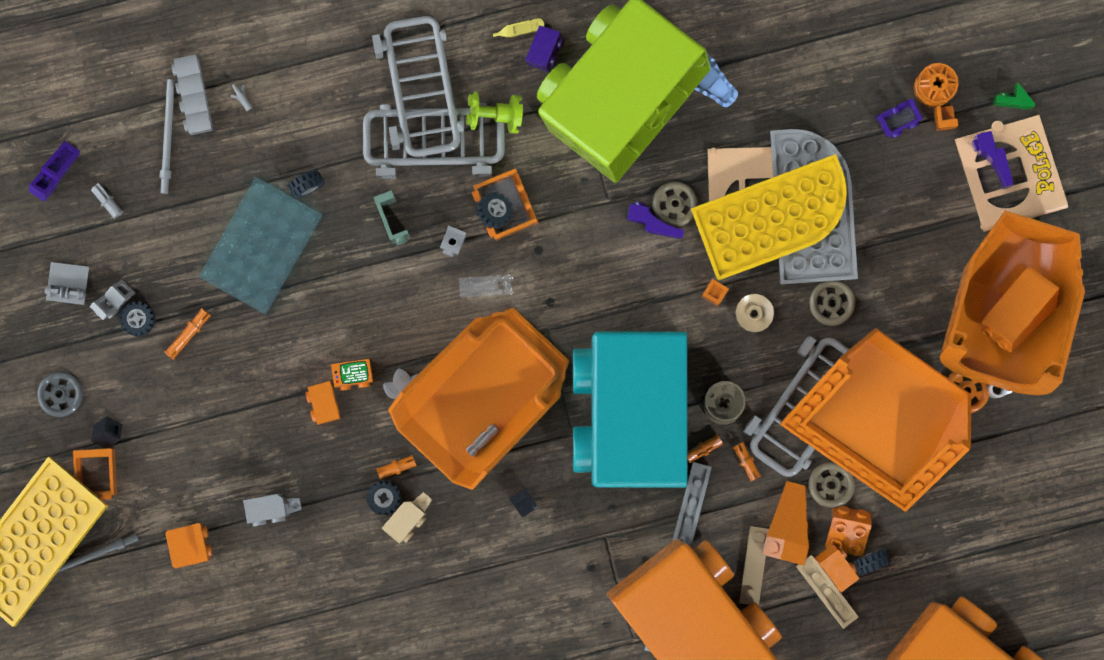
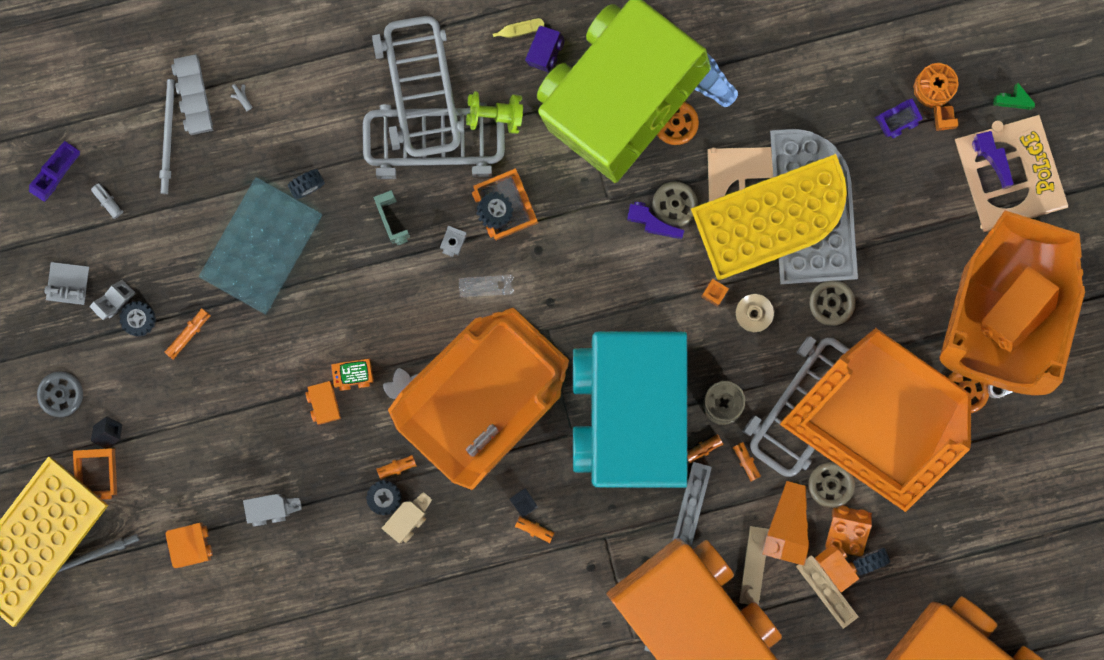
(534, 529): none -> orange pin
(691, 126): none -> orange plate

